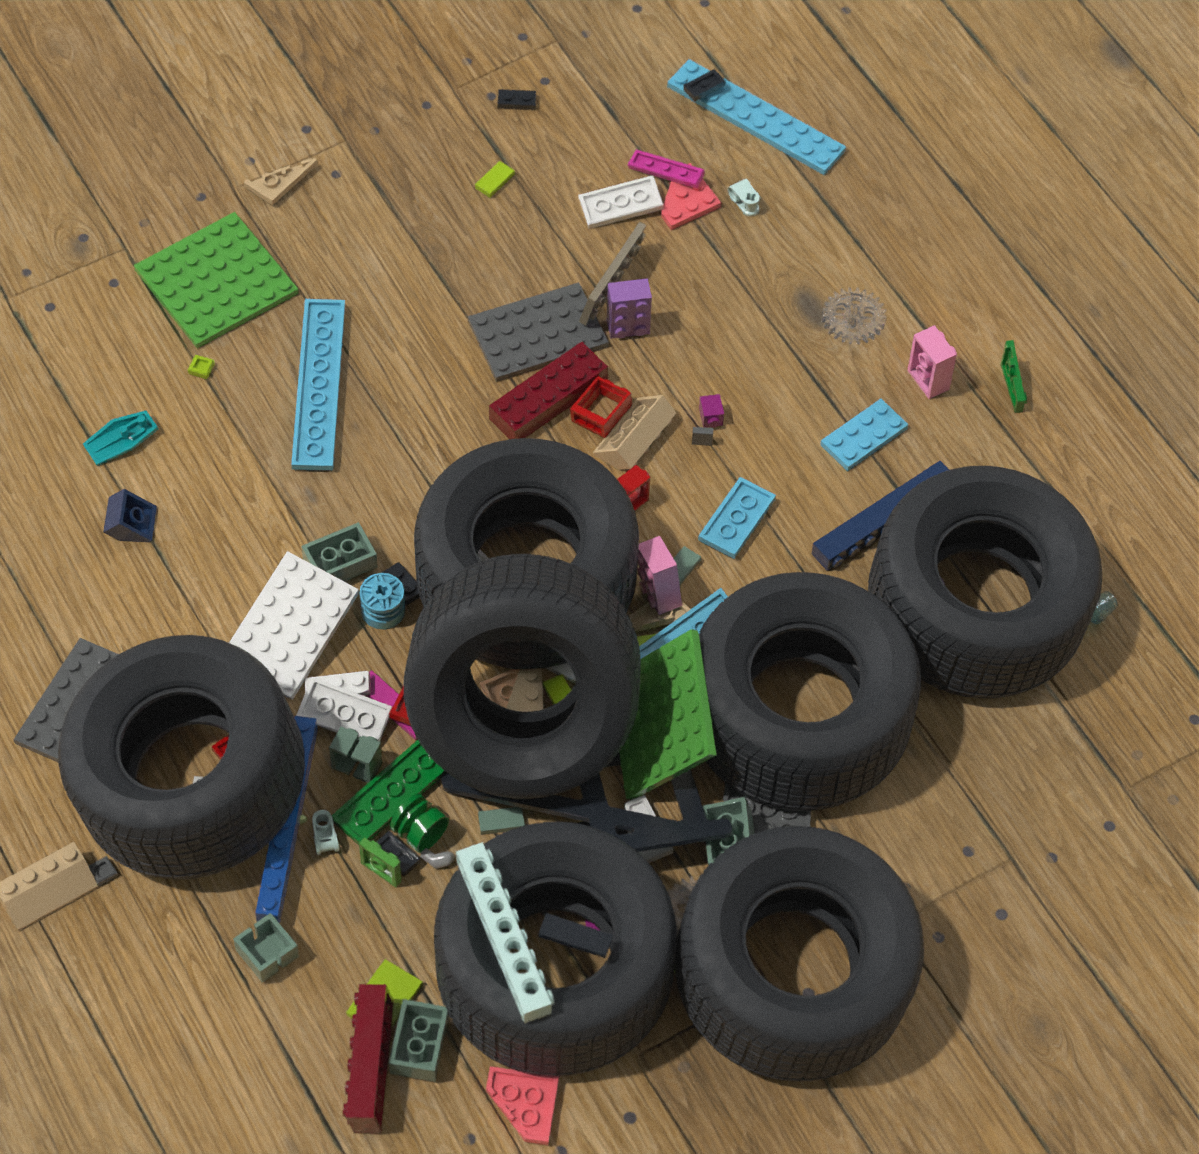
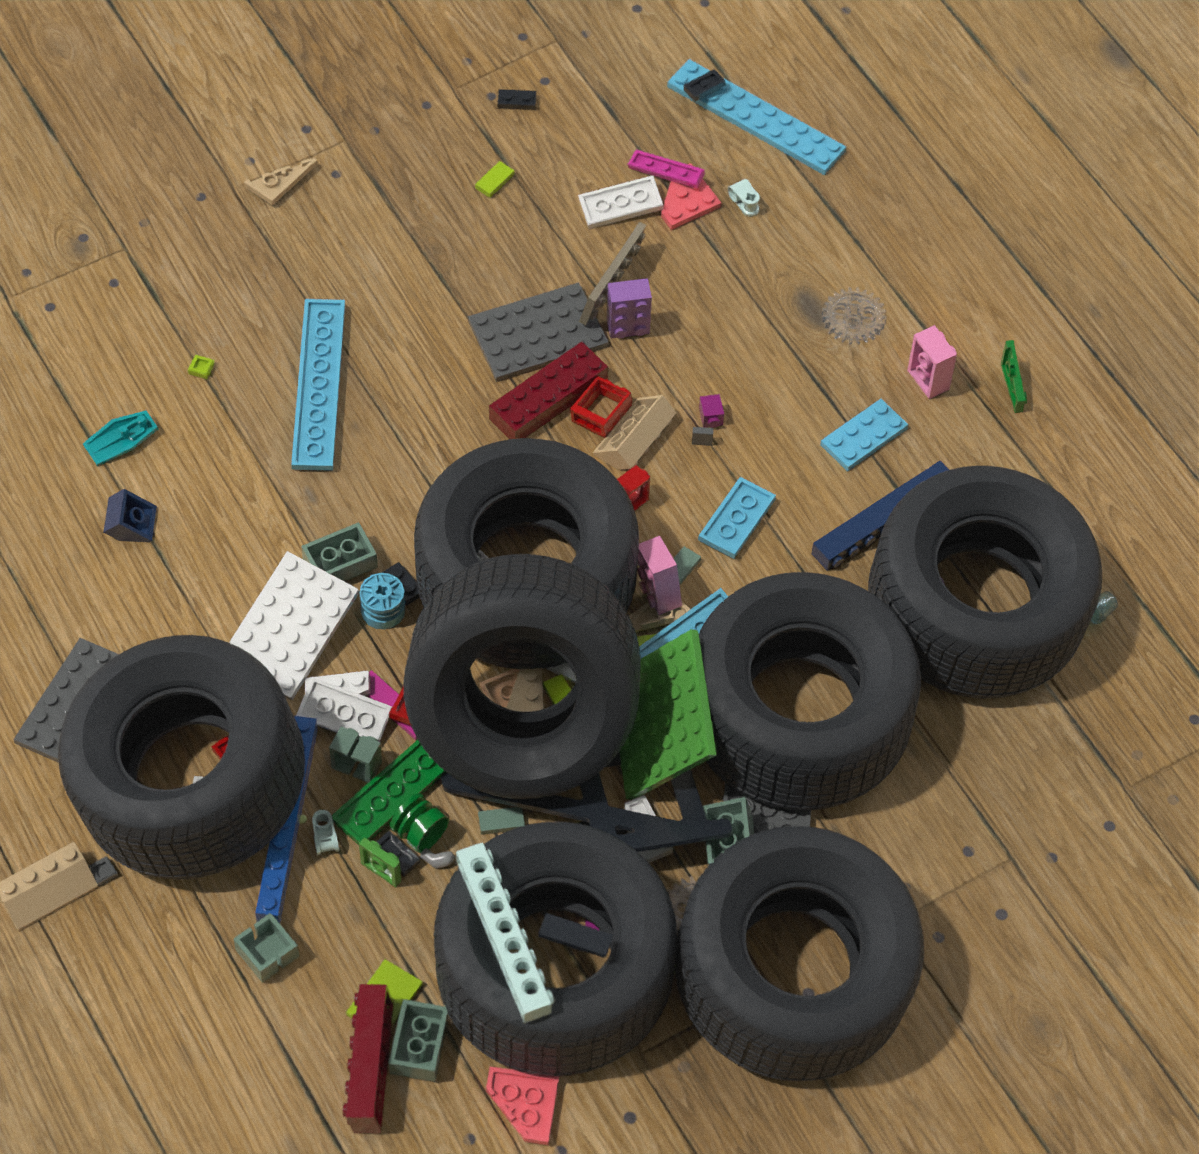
(216, 279): bright green plate -> none

